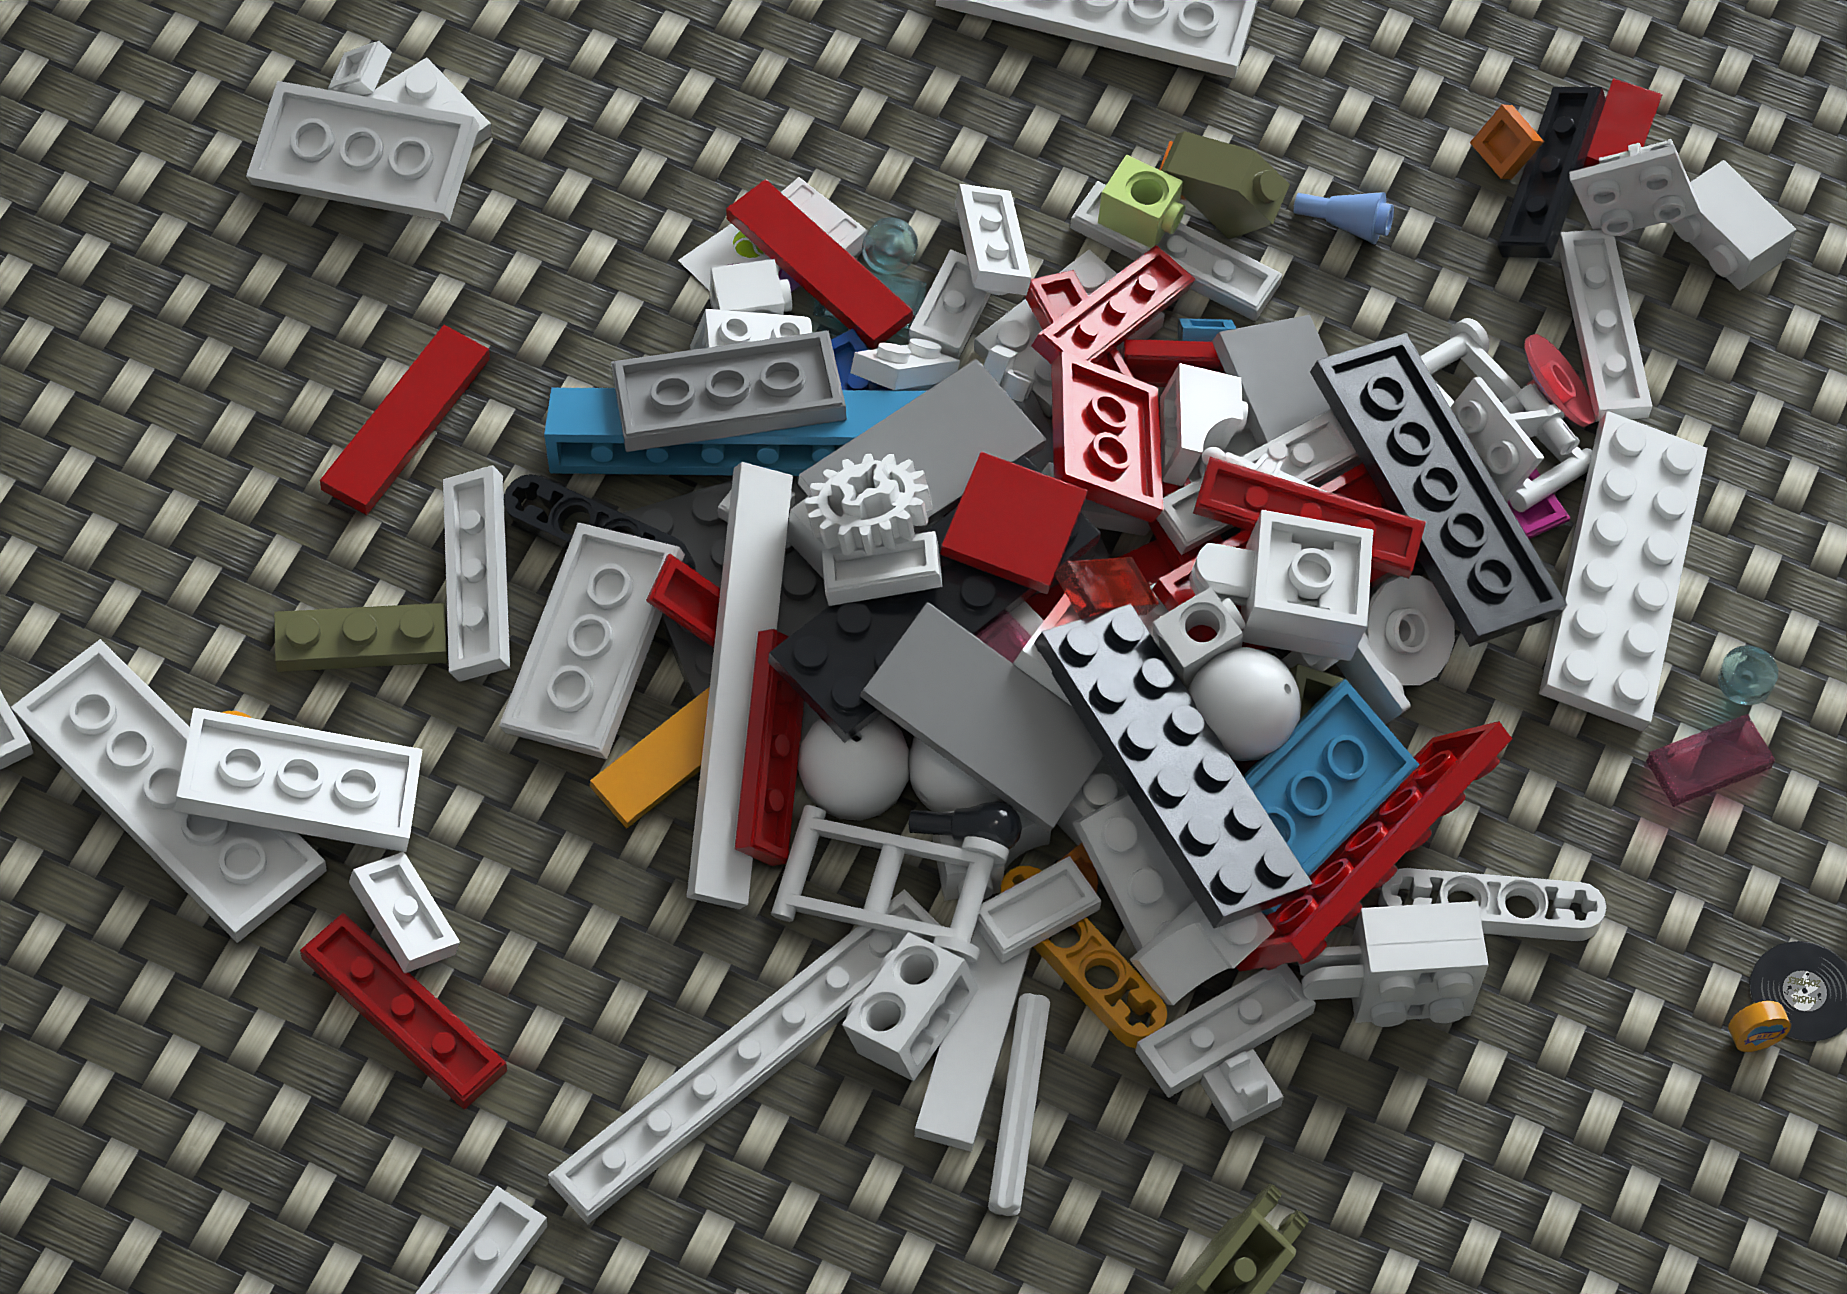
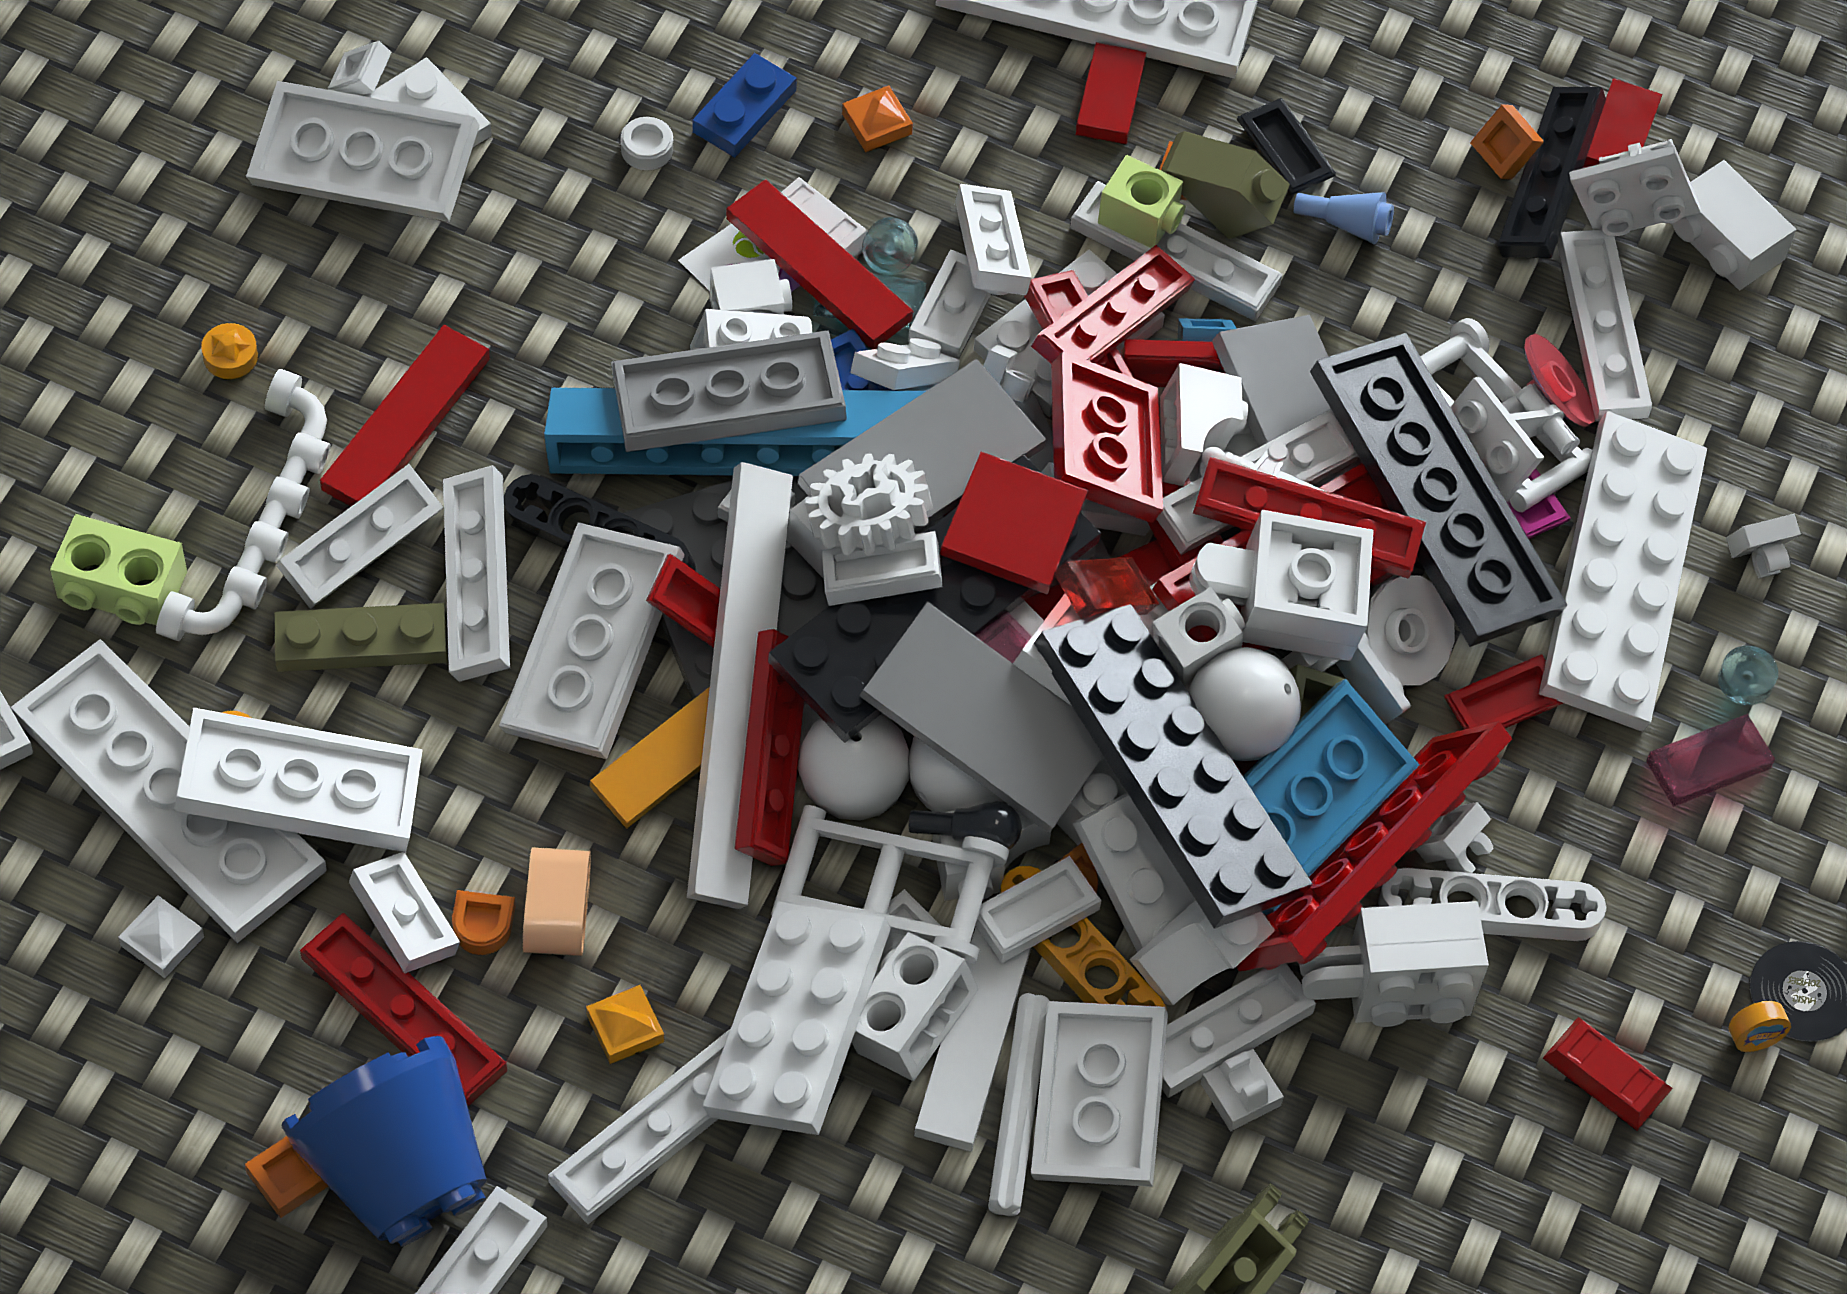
(123, 560): none -> yellowish green brick
(161, 936): none -> white tile
(229, 351): none -> light orange tile
(264, 538): none -> white bar
(284, 1177): none -> orange plate
(359, 536): none -> white plate
(395, 1142): none -> blue cone
(482, 921): none -> orange tile
(556, 901): none -> light nougat beam
(625, 1024): none -> light orange tile
(646, 143): none -> white tile
(744, 105): none -> blue plate
(797, 1018): none -> white plate
(877, 118): none -> orange tile
(1099, 1093): none -> white plate
(1111, 93): none -> red tile
(1286, 146): none -> black tile
(1453, 834): none -> white tile
(1503, 697): none -> red tile
(1607, 1073): none -> red tile
(1765, 543): none -> white tile

